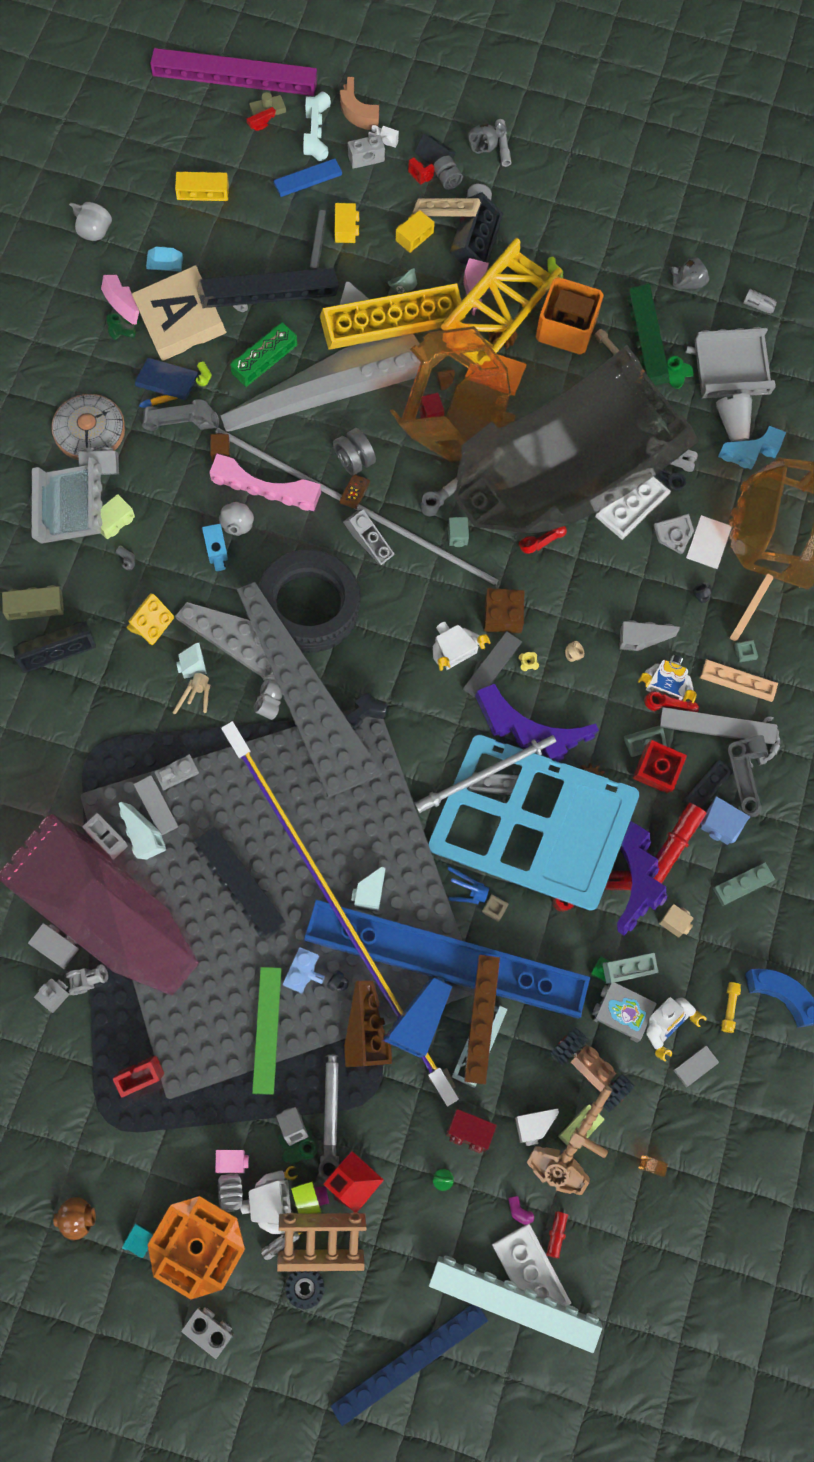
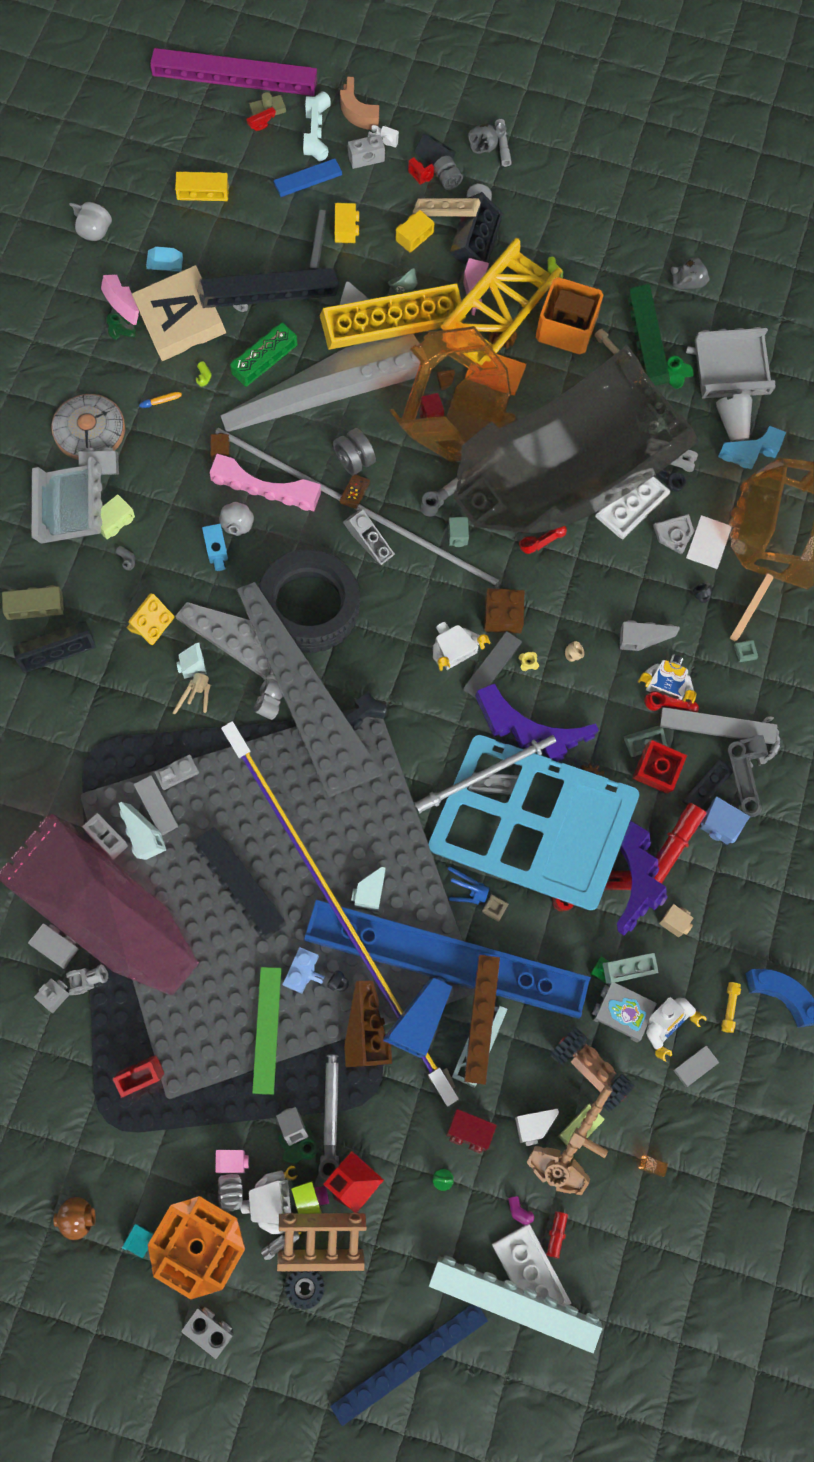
(166, 378): dark blue tile -> none
(198, 412): dark grey piece -> none
(739, 680): light nougat tile -> none
(744, 884): sand green plate -> none
(760, 301): light grey hinge -> none

